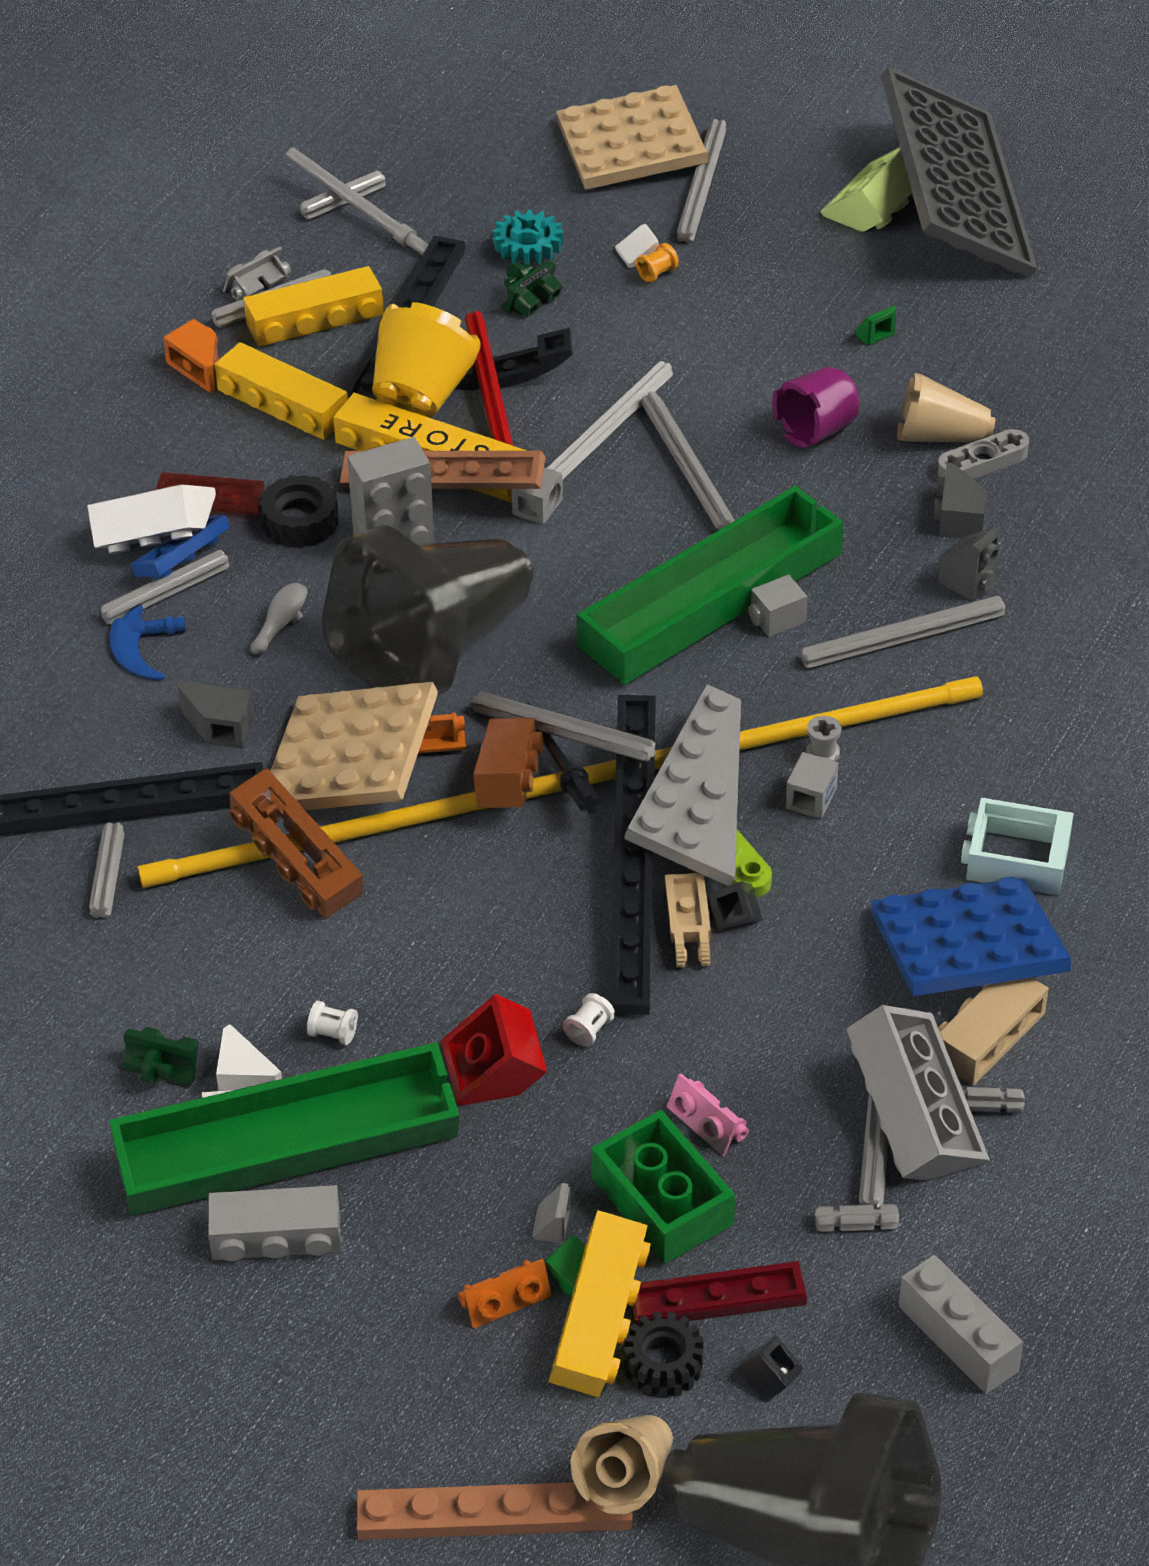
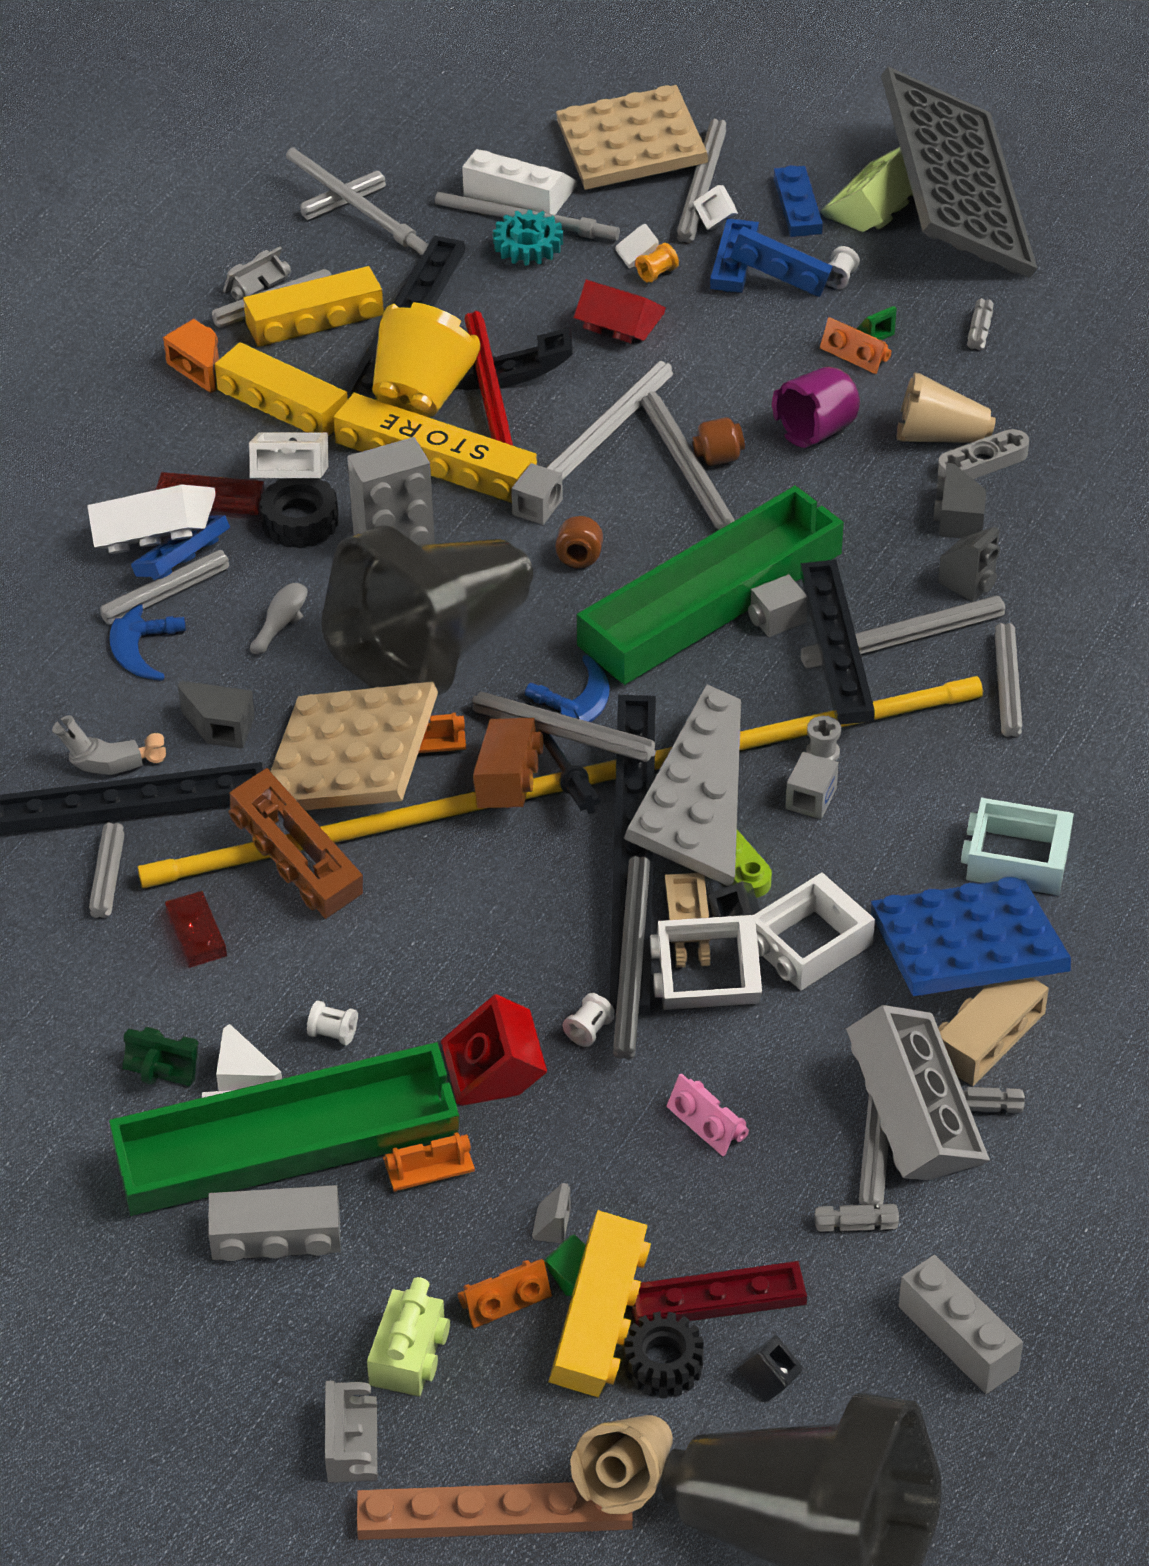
(103, 757): none -> light grey arm
(195, 929): none -> clear red plate
(277, 457): none -> white window
(350, 1432): none -> light grey hinge
(408, 1340): none -> yellowish green brick
(429, 1163): none -> orange hinge
(478, 469): nougat plate -> none
(515, 183): none -> white slope
(525, 283): dark green hips -> none
(579, 542): none -> dark orange head
(584, 707): none -> blue piece
(585, 227): none -> light grey bar
(617, 311): none -> red slope
(631, 958): none -> dark grey axle
(663, 1183): green brick -> none
(701, 929): none -> white window
(715, 207): none -> white tile
(718, 441): none -> dark orange head
(727, 272): none -> blue plate
(781, 261): none -> blue plate
(798, 201): none -> blue plate
(835, 908): none -> white window
(837, 642): none -> black plate
(844, 262): none -> white bush
(854, 345): none -> orange hinge
(980, 324): none -> light grey axle
(1008, 680): none -> light grey axle

